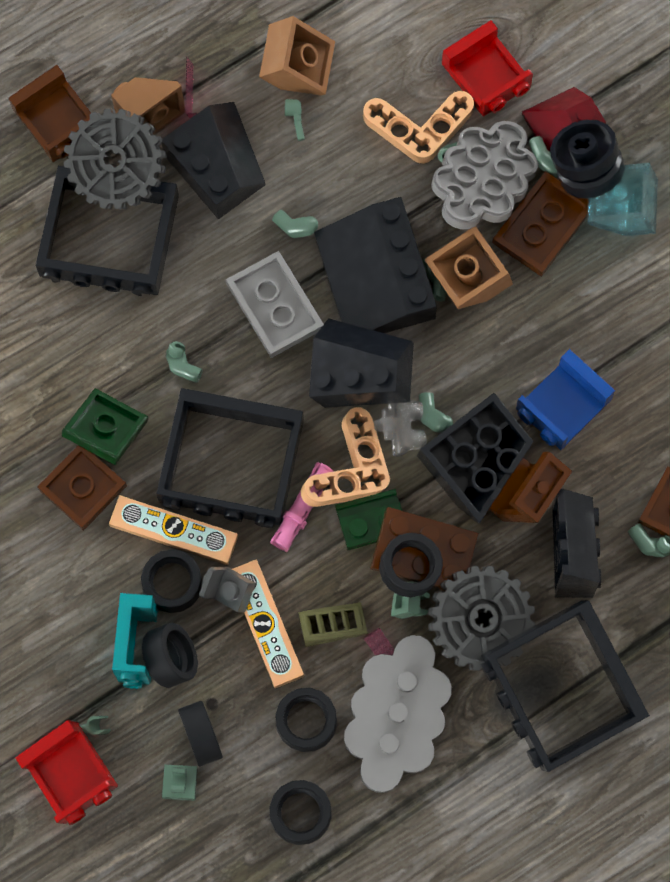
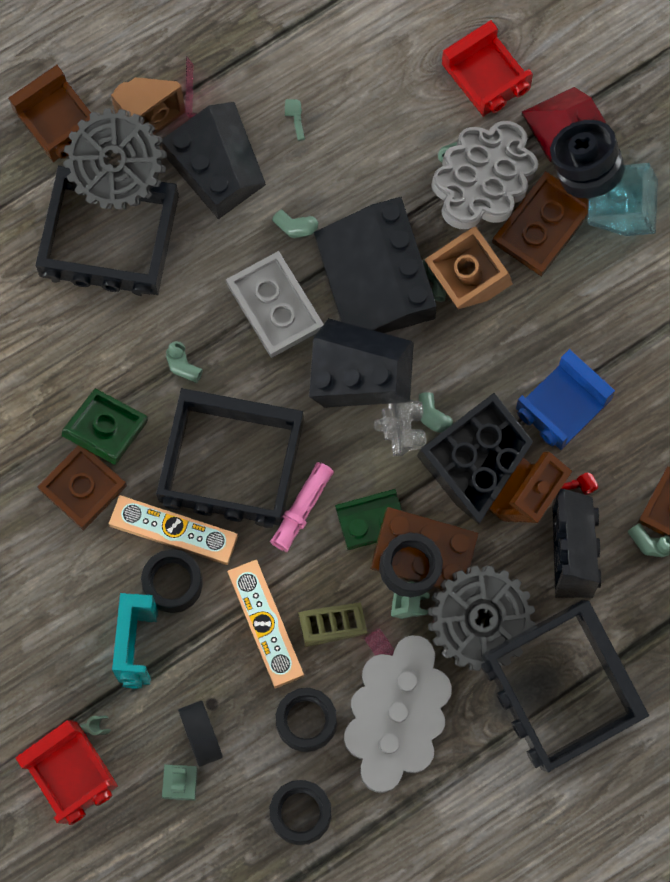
(155, 653): black tyre -> none
(227, 587): dark grey bracket -> none
(297, 57): medium nougat slope -> none
(362, 466): light nougat beam -> none
(424, 134): light nougat beam -> none
(542, 155): sand green arm -> none
(585, 482): none -> red hand

